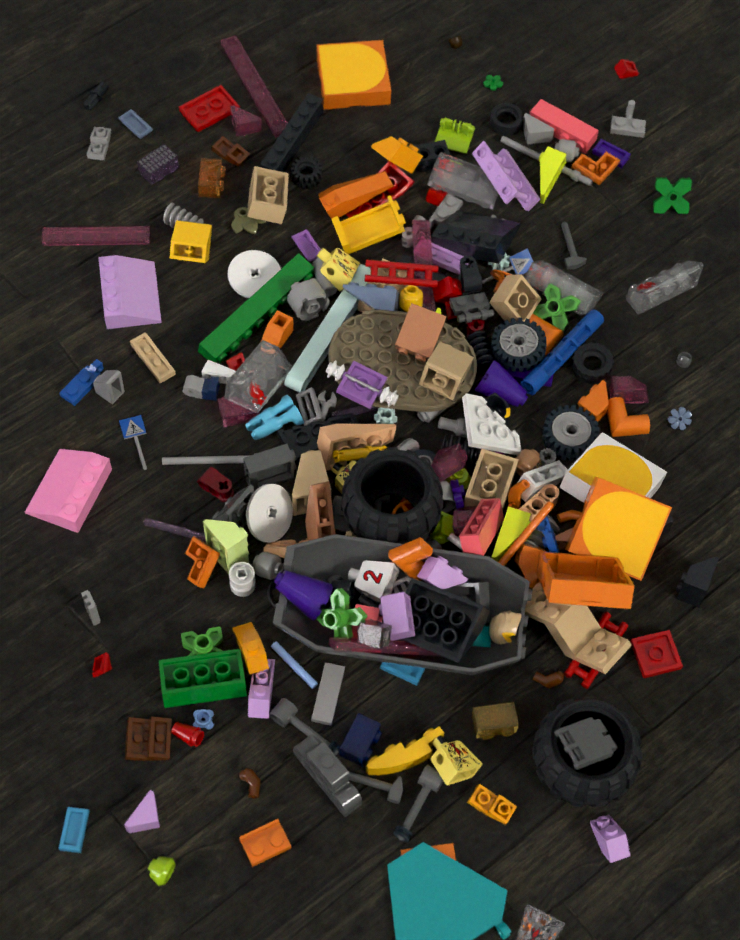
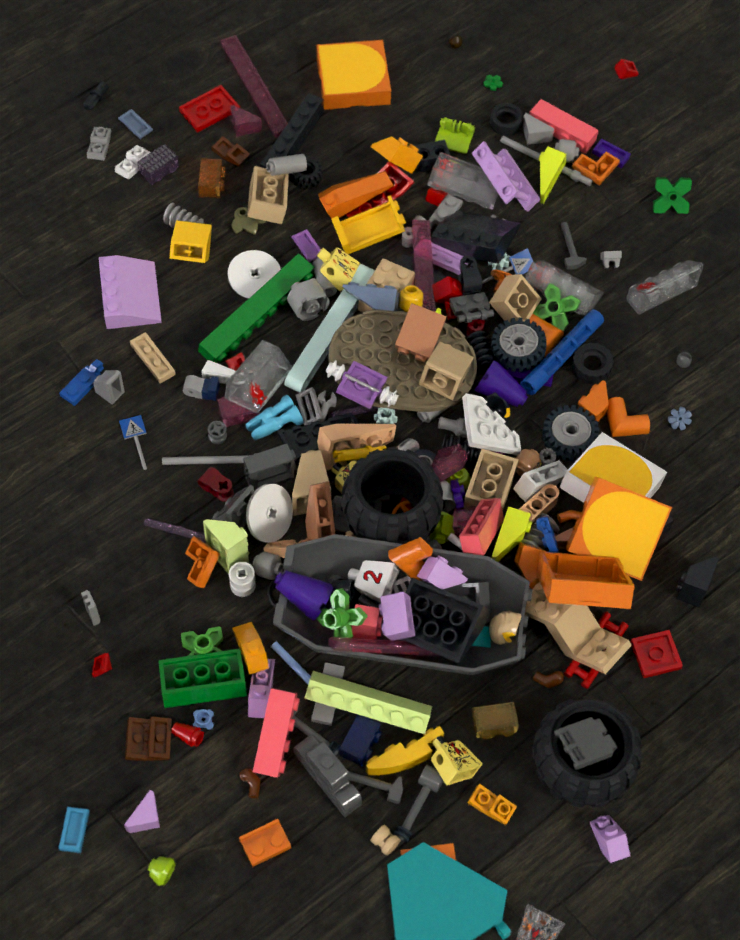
(70, 488): bright pink slope -> none
(95, 235): clear pink tile -> none
(129, 166): none -> white slope
(219, 428): none -> dark grey wheel
(275, 733): none -> coral brick
(278, 329): orange slope -> none
(286, 164): none -> light grey brick
(368, 702): none -> yellowish green brick
(374, 633): clear smoke brick -> none
(385, 840): none -> tan wheel
(392, 279): red bar -> none
(405, 672): dark azure tile -> none
(515, 492): orange arm -> none
(526, 533): orange bar -> none
(613, 256): none -> light grey tile
(627, 125): light grey plate -> none
(629, 389): clear pink slope -> none

